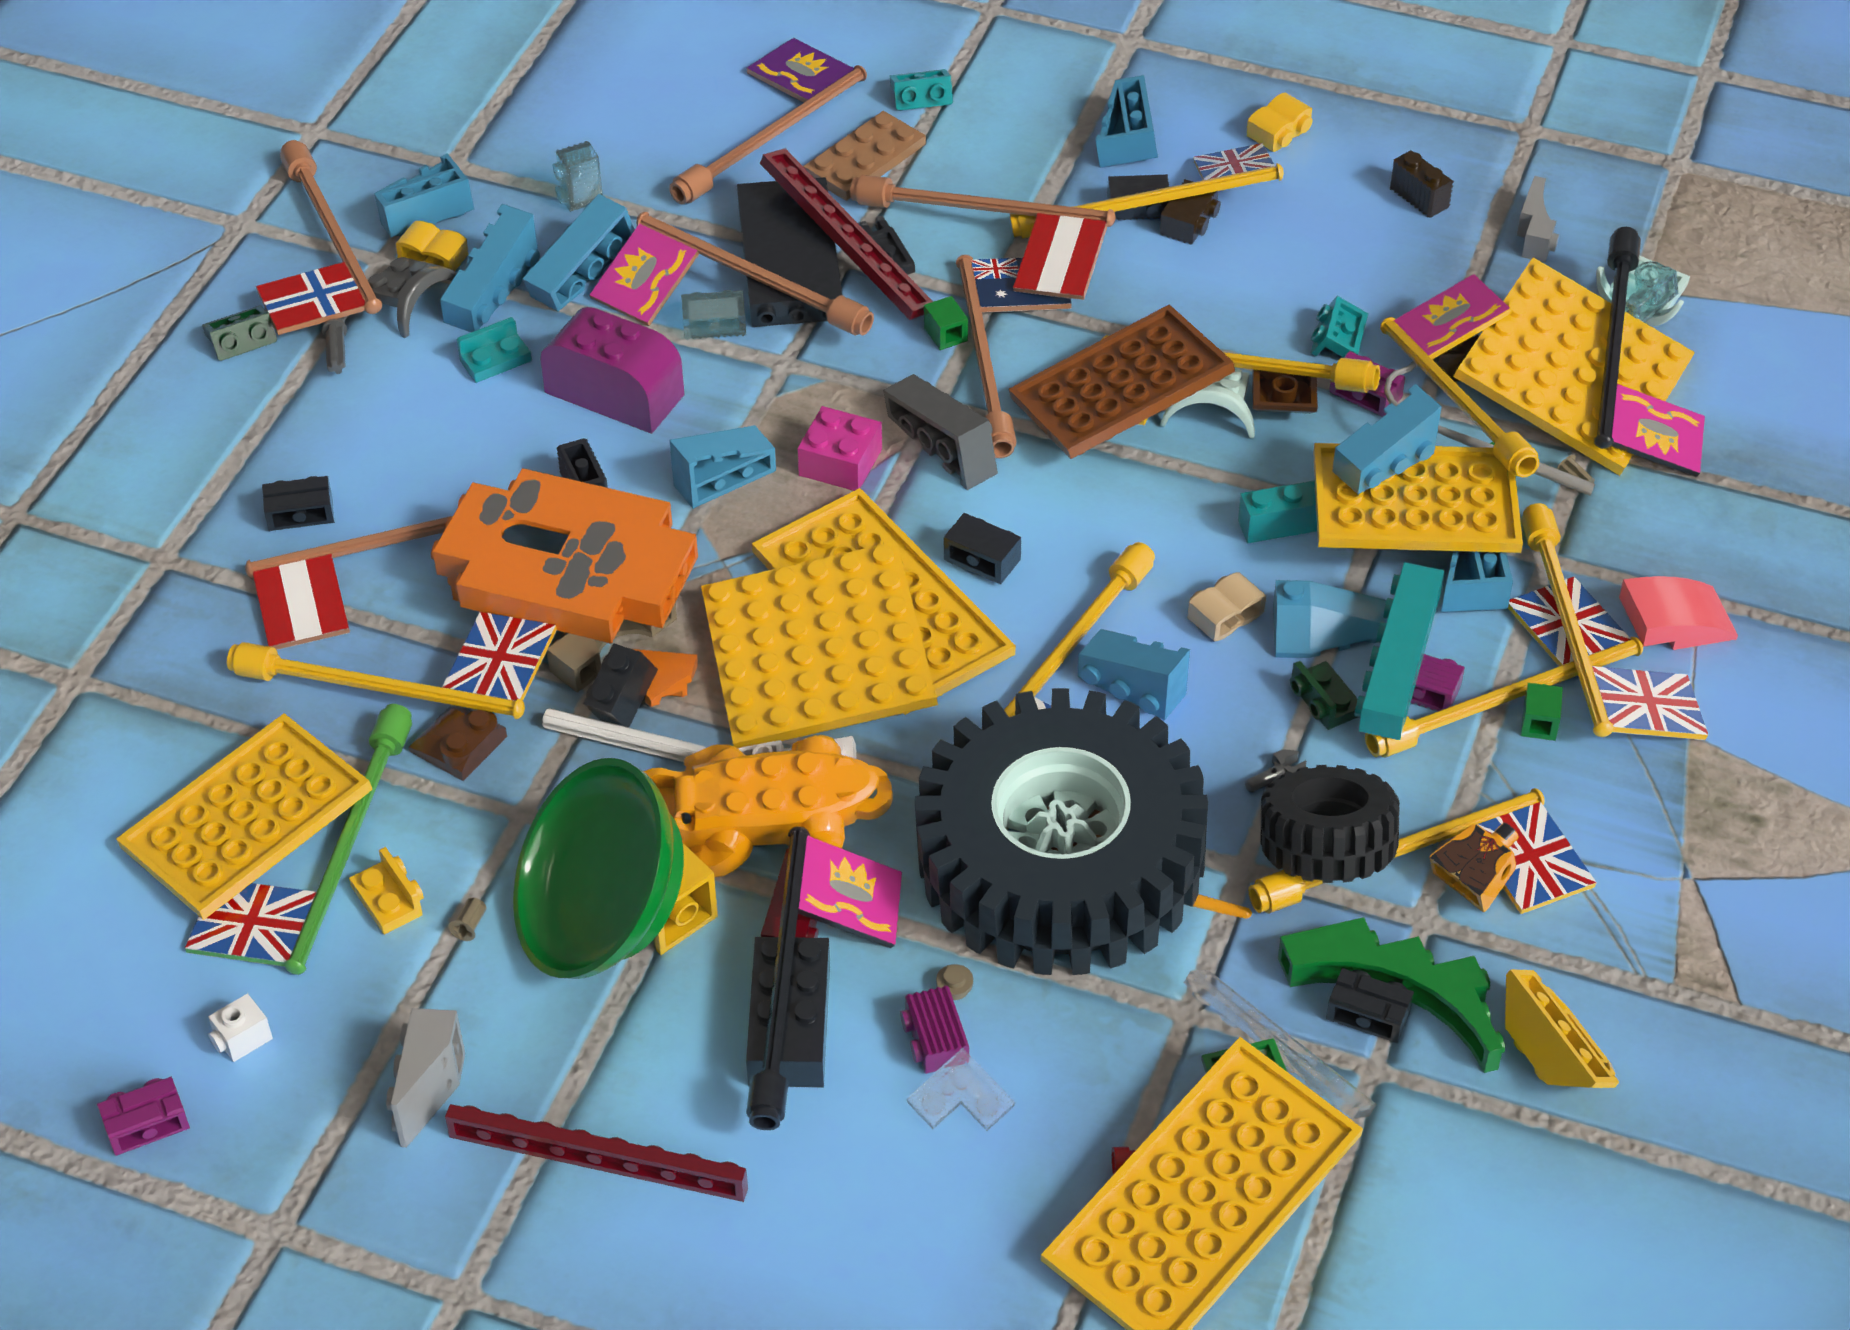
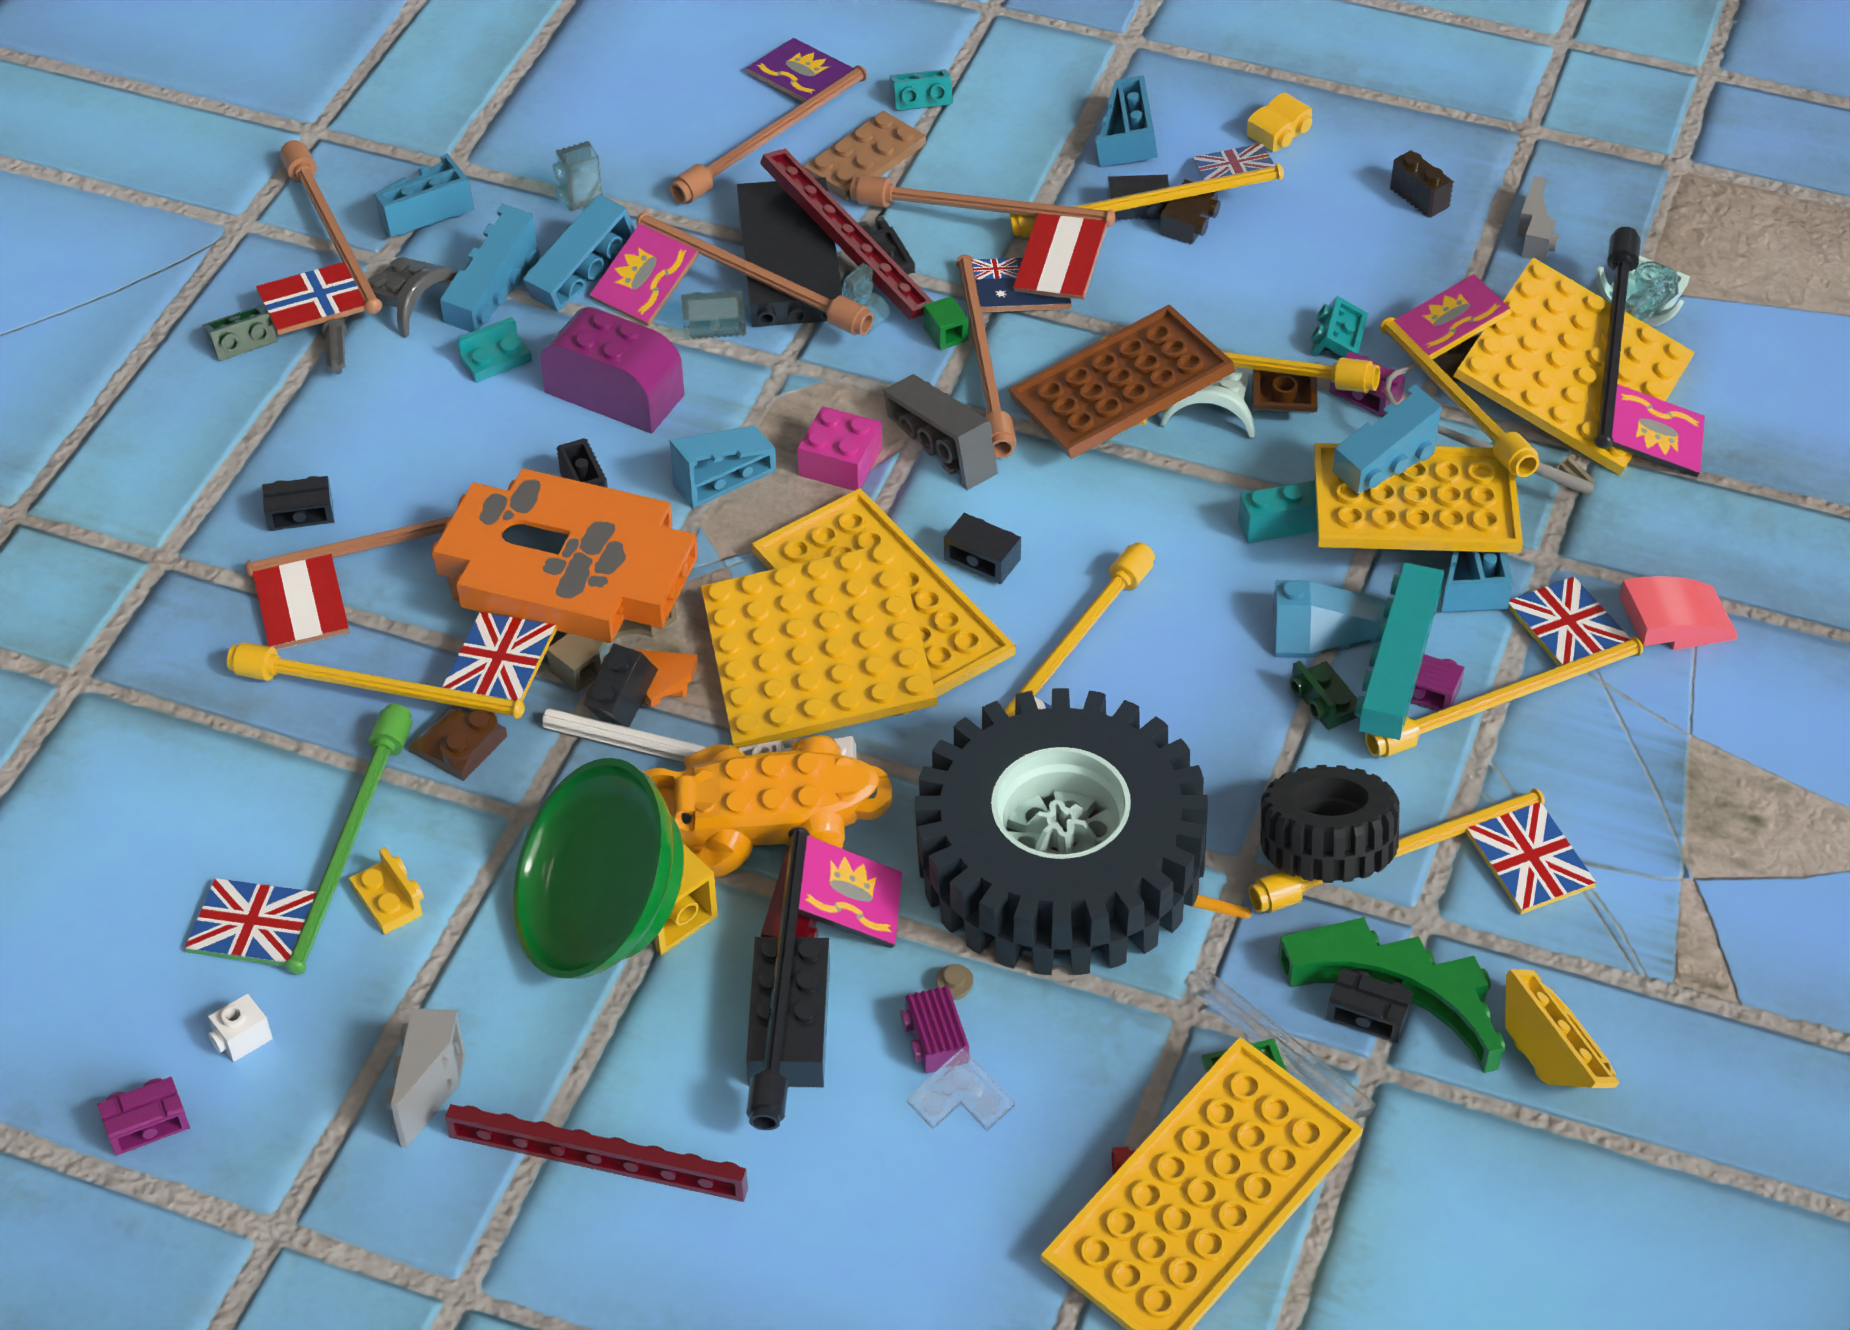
(244, 815): yellow plate -> none
(434, 246): yellow brick -> none
(468, 919): dark tan piece -> none
(859, 288): none -> clear light blue plate
(1136, 671): dark azure wedge -> none
(1226, 606): tan brick -> none
(1281, 761): dark grey bar -> none
(1477, 863): torso -> none
(1541, 711): green brick -> none
(1615, 696): flag -> none

